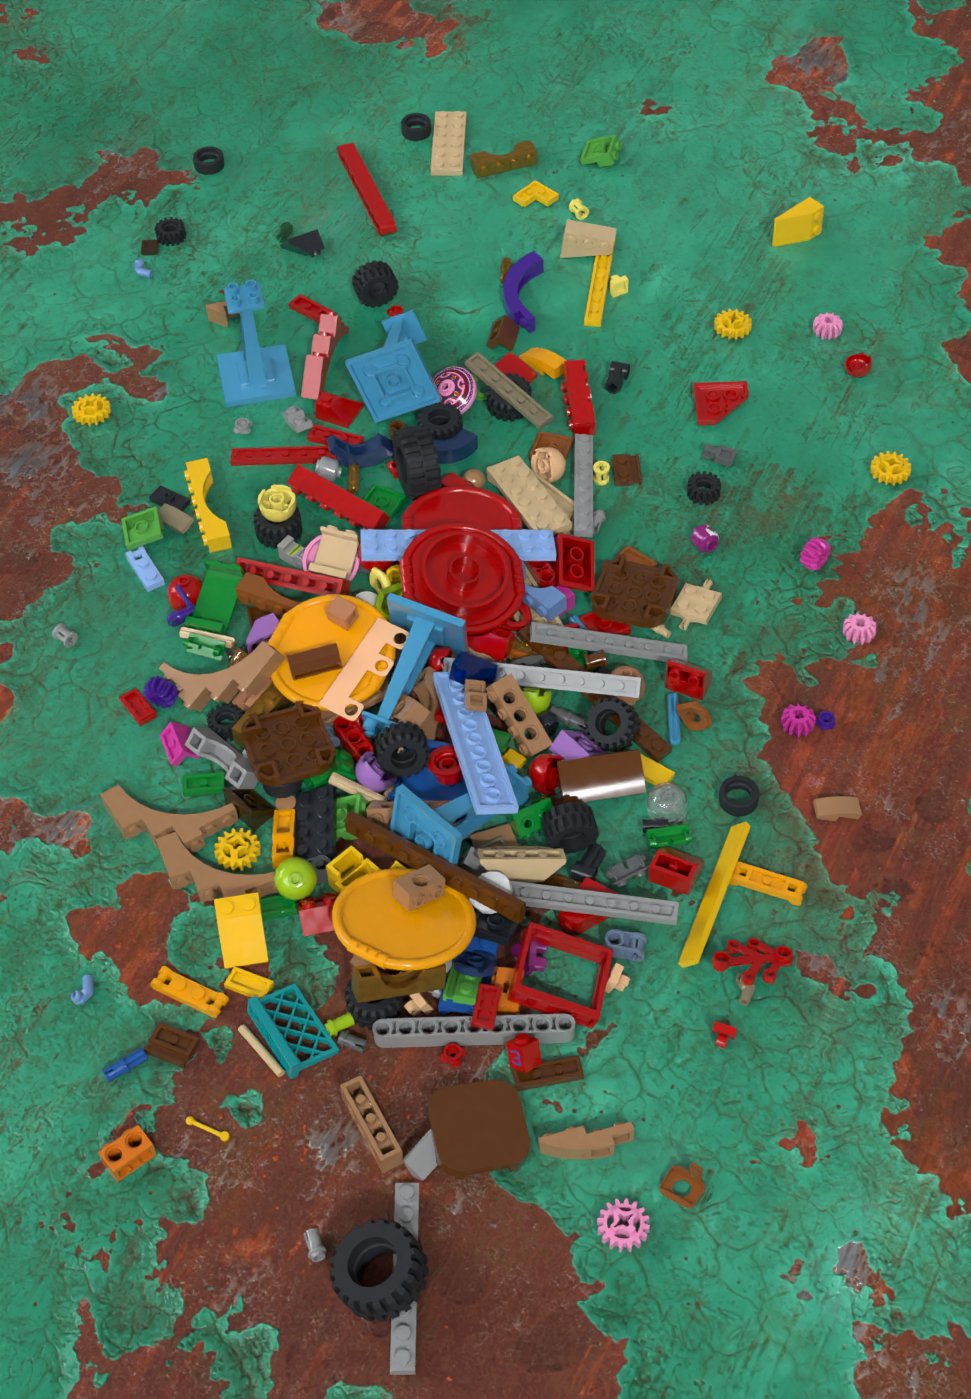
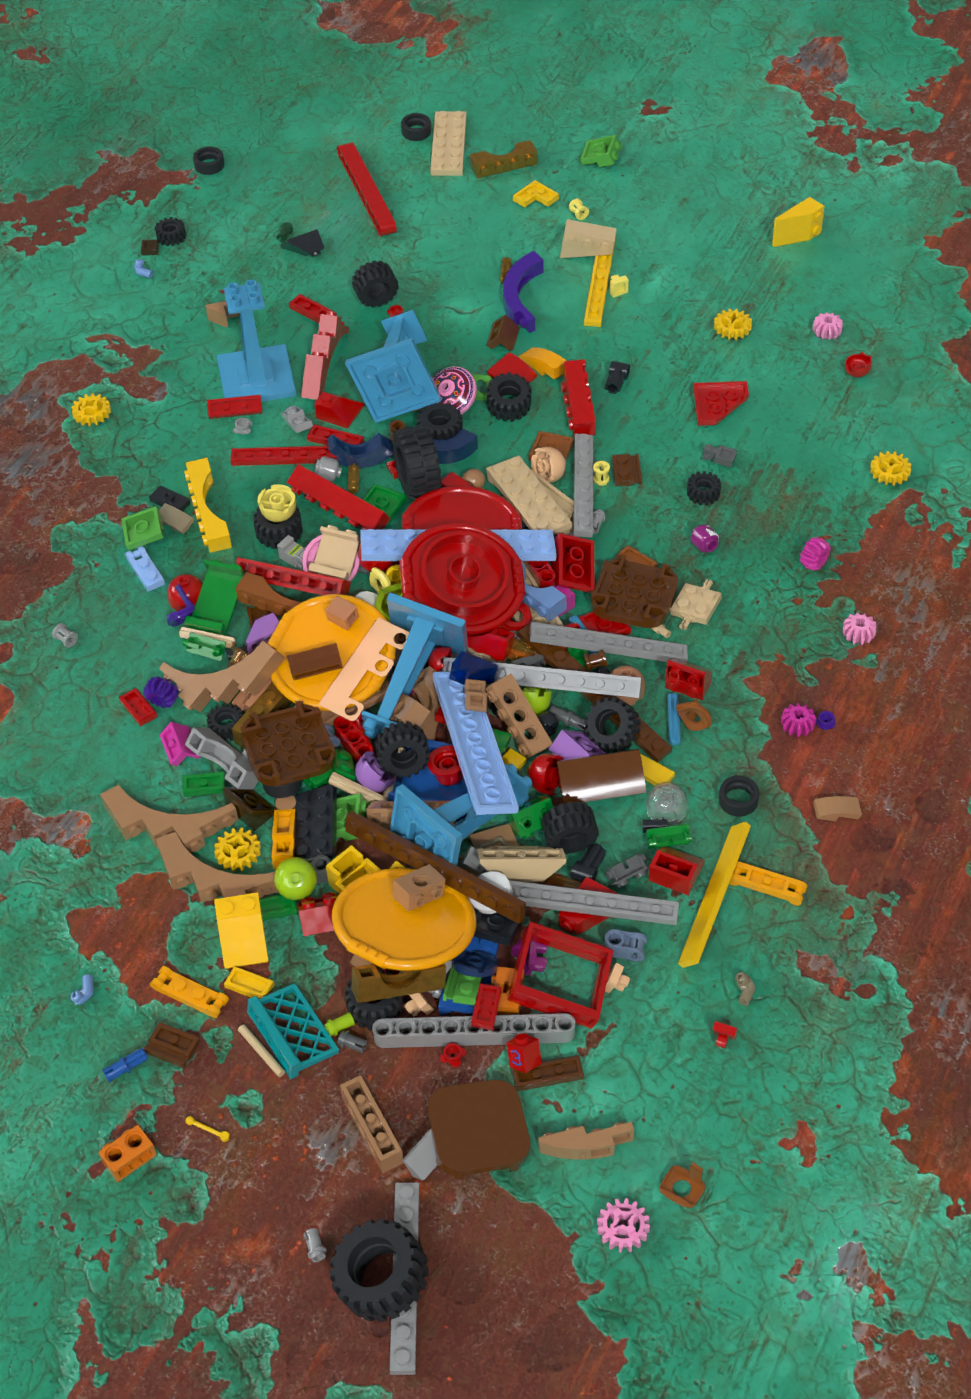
(234, 406): none -> red tile
(509, 390): dark tan tile -> none
(780, 957): red plant -> none

